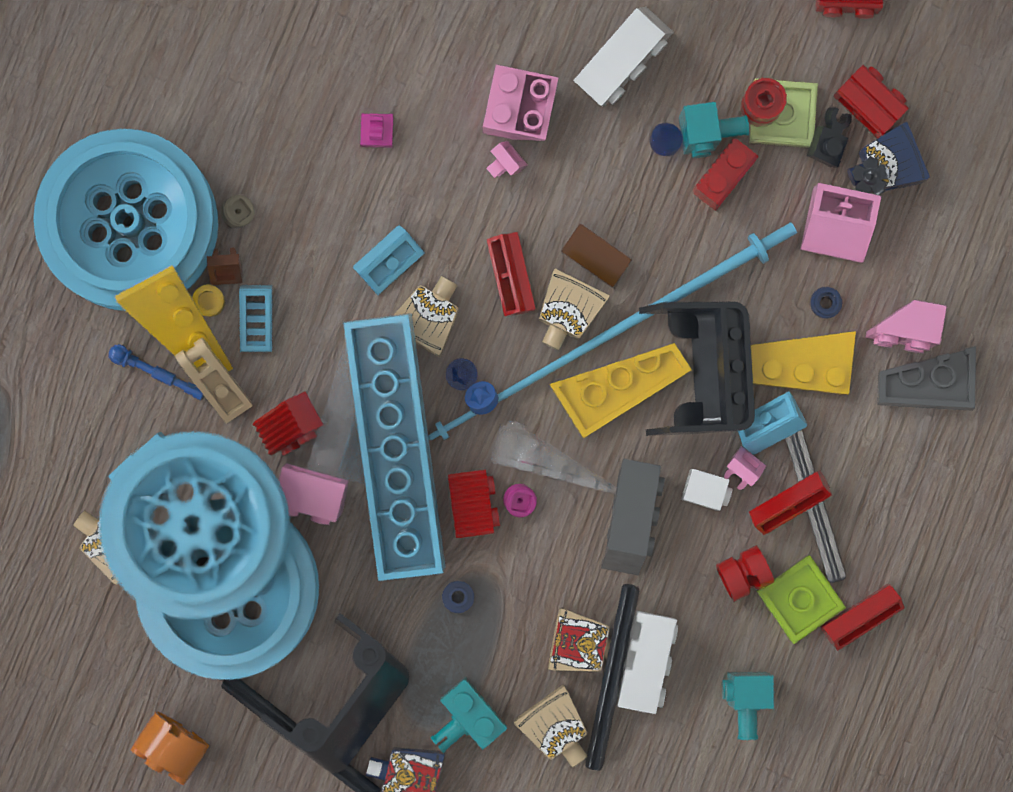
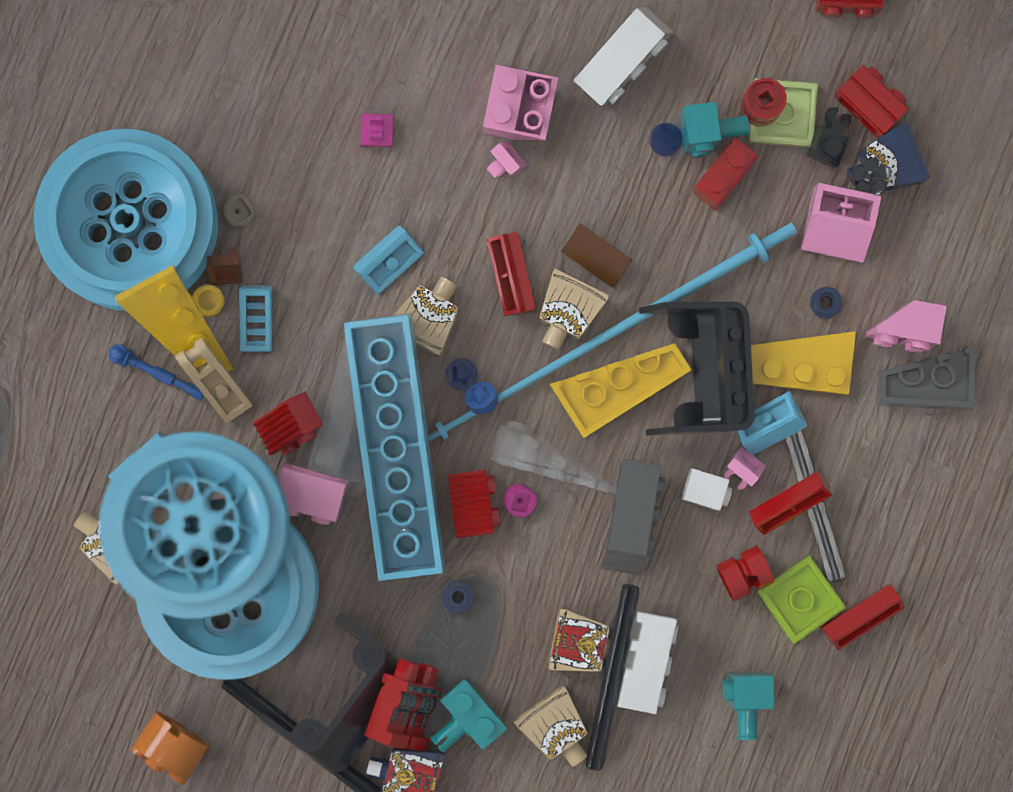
(405, 706): none -> red hips

